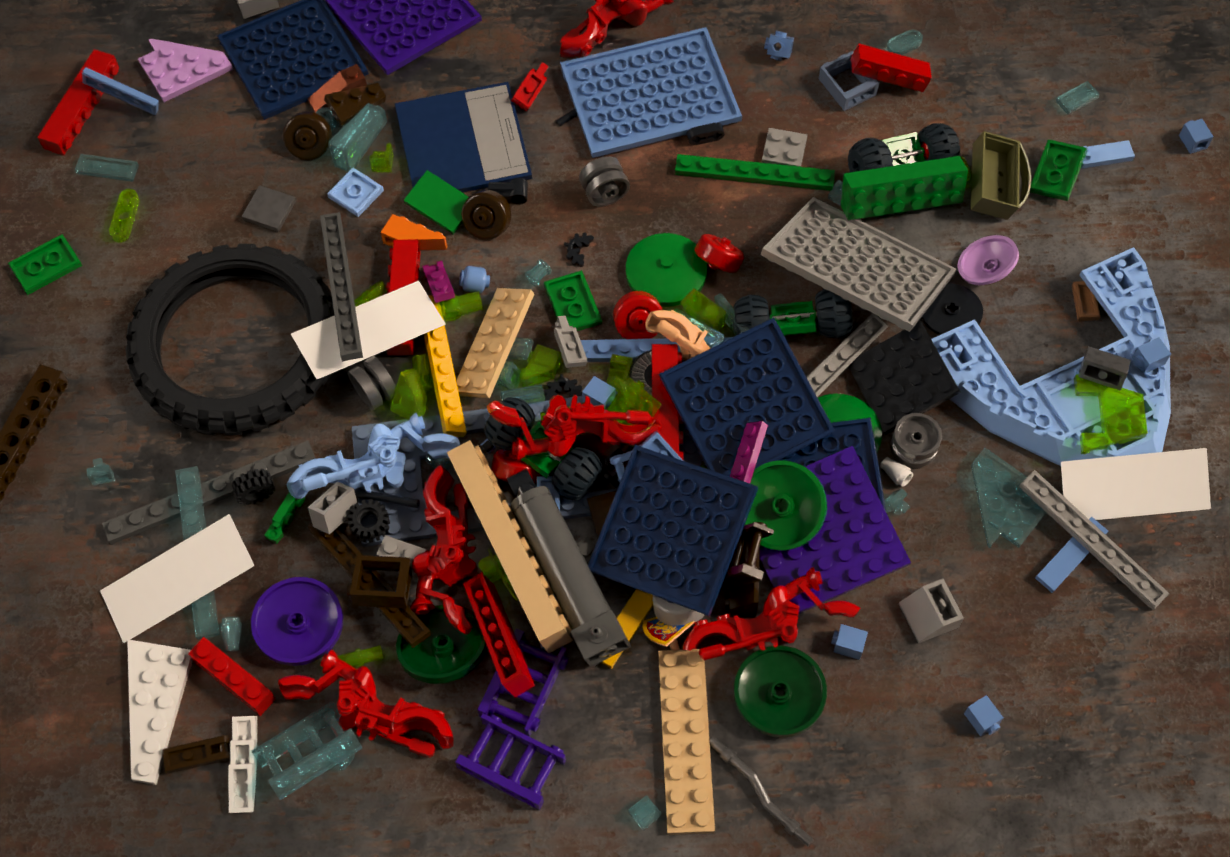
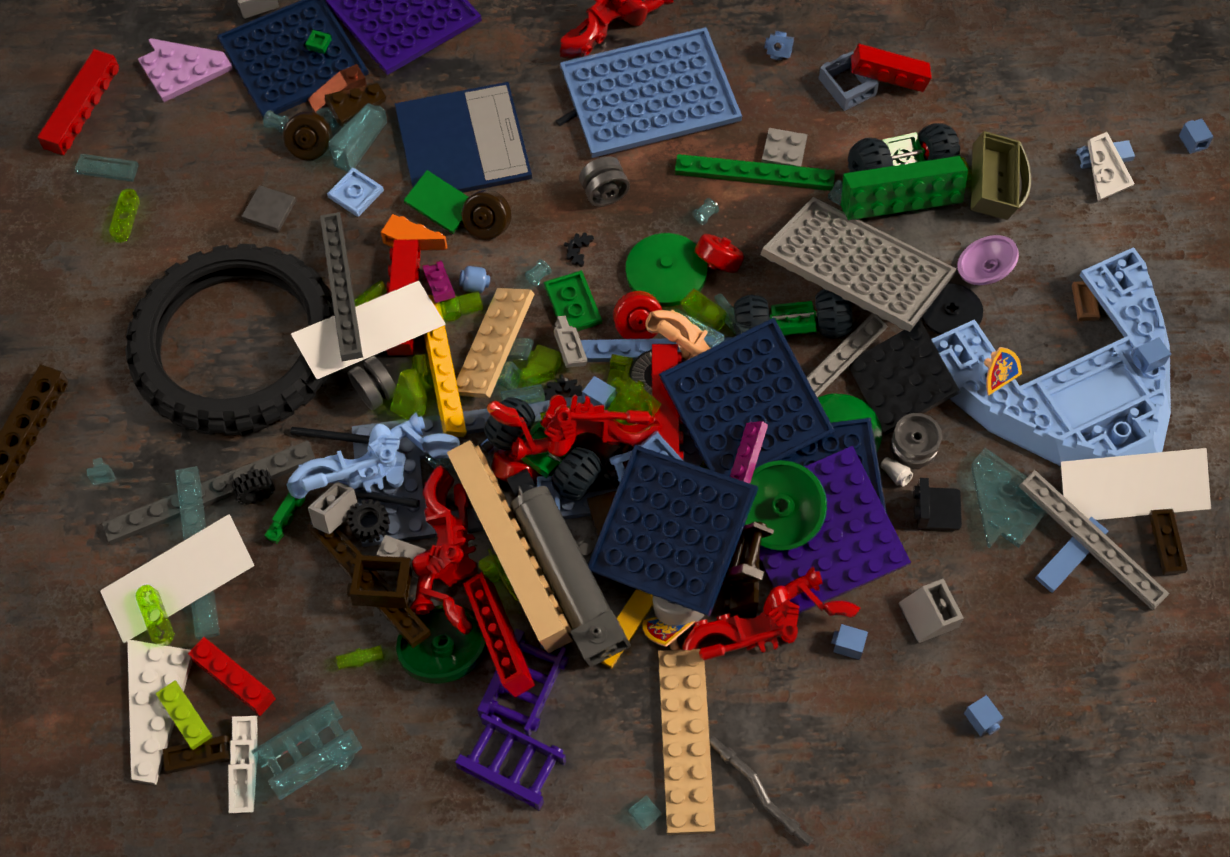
(45, 264): green tile -> none
(120, 91): medium blue tile -> none
(162, 621): none -> clear neon green beam
(184, 715): none -> lime plate
(231, 632): clear light blue cone -> none
(275, 121): none -> clear light blue bush
(297, 621): dark purple dish -> none
(318, 41): none -> green plate
(331, 435): none -> black bar
(363, 710): red piece -> none
(382, 160): clear neon green panel -> none
(515, 191): black piece -> none
(530, 87): red hinge -> none
(705, 133): black beam -> none
(706, 211): none -> clear light blue bush
(780, 691): dark green dish -> none
(896, 503): clear light blue tile -> none
(905, 42): clear light blue tile -> none
(937, 507): none -> black bracket
(1003, 368): none -> shield
(1058, 170): green tile -> none
(1077, 97): clear light blue tile -> none
(1104, 368): flat silver brick -> none
(1107, 167): none -> white wing
(1120, 413): clear neon green wing -> none
(1168, 541): none -> dark brown plate

